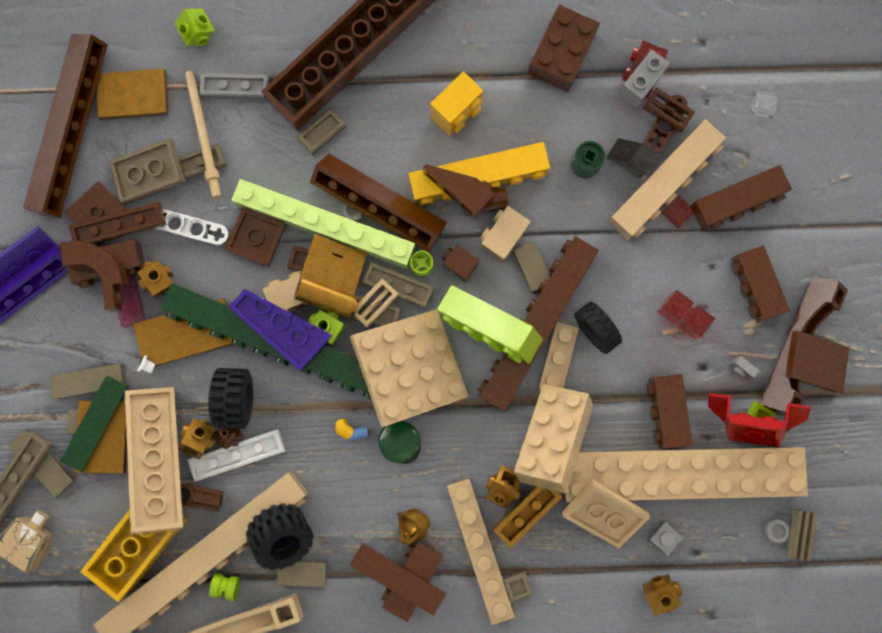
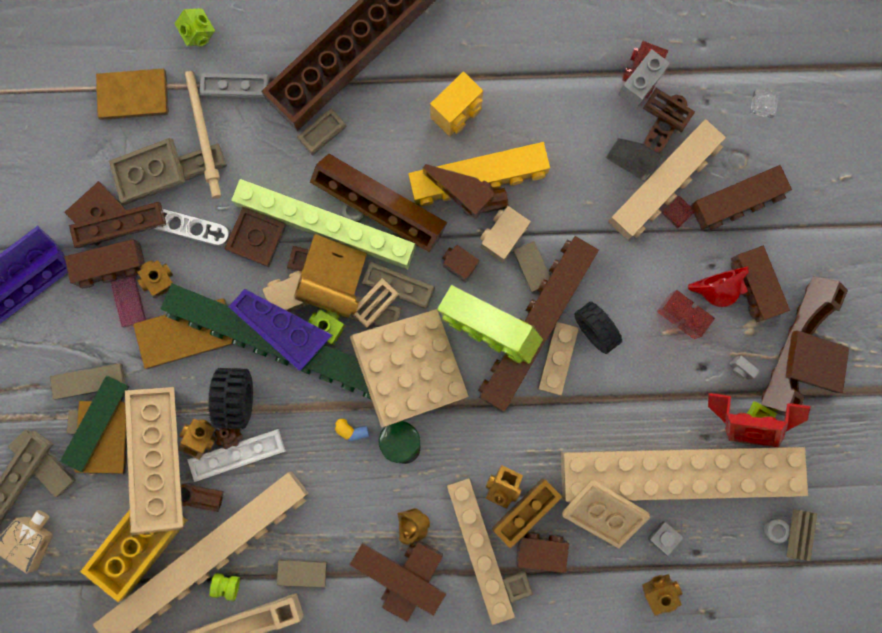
(65, 125): reddish brown brick -> none
(113, 275): reddish brown arch -> none
(146, 365): white piece -> none
(279, 536): black tyre -> none
(423, 260): lime wheel -> none
(542, 552): none -> reddish brown brick
(554, 438): tan brick -> none
(563, 48): reddish brown brick -> none
(587, 159): dark green wheel -> none
(669, 411): reddish brown brick -> none
(722, 288): none -> red hat

